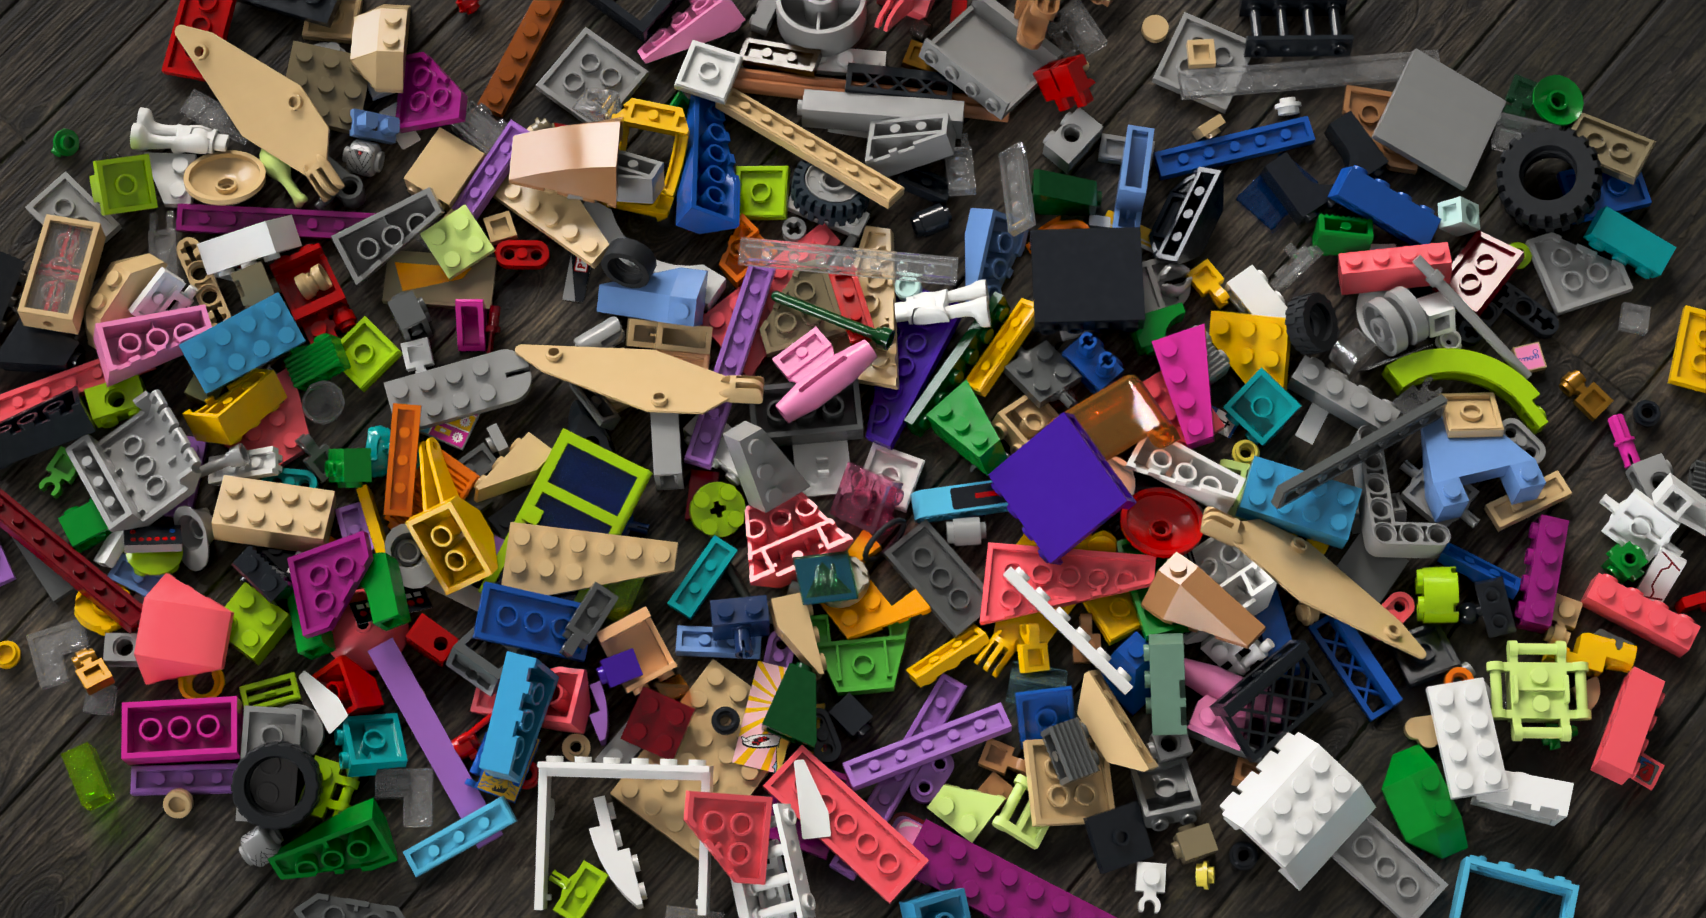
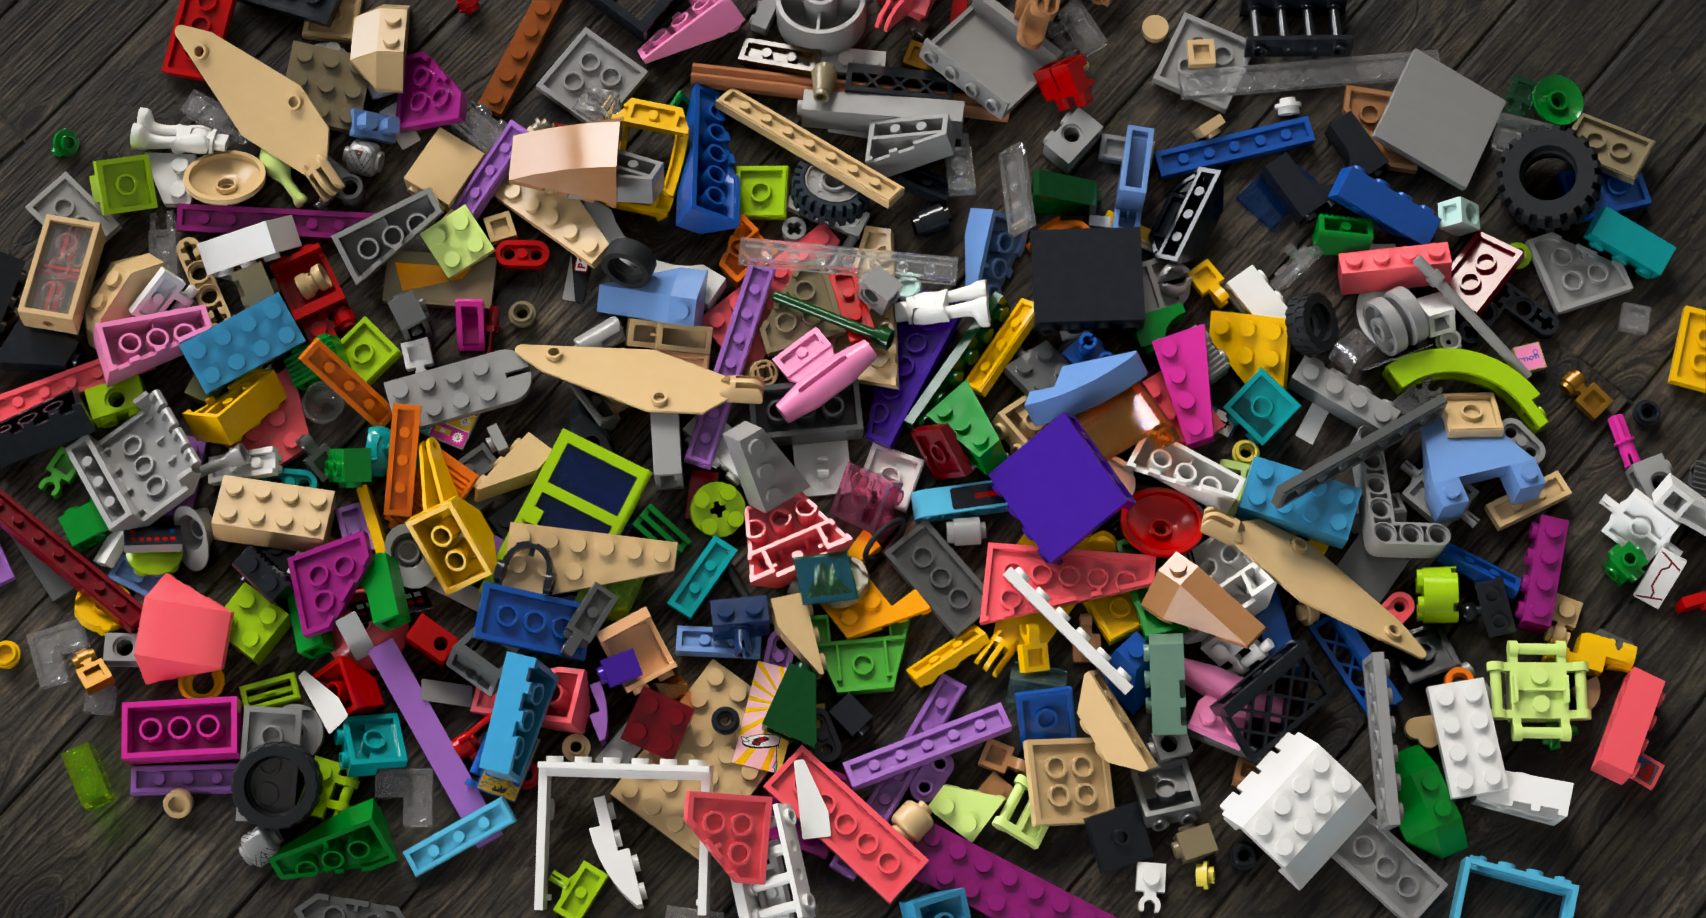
(346, 383): none -> orange plate
(355, 635): none -> white sticker
(446, 693): none -> light grey sticker
(502, 565): none -> black piece
(522, 306): none -> dark tan plate
(667, 523): none -> green tile
(708, 72): white tile -> none
(757, 369): none -> tan wheel
(823, 81): none -> dark tan cone
(879, 289): none -> light grey brick
(913, 820): none -> tan head
(941, 451): none -> dark red plate
(1070, 750): dark grey brick -> none
(1085, 386): none -> medium blue slope
(1383, 751): none -> light grey plate
(1640, 615): coral brick -> none

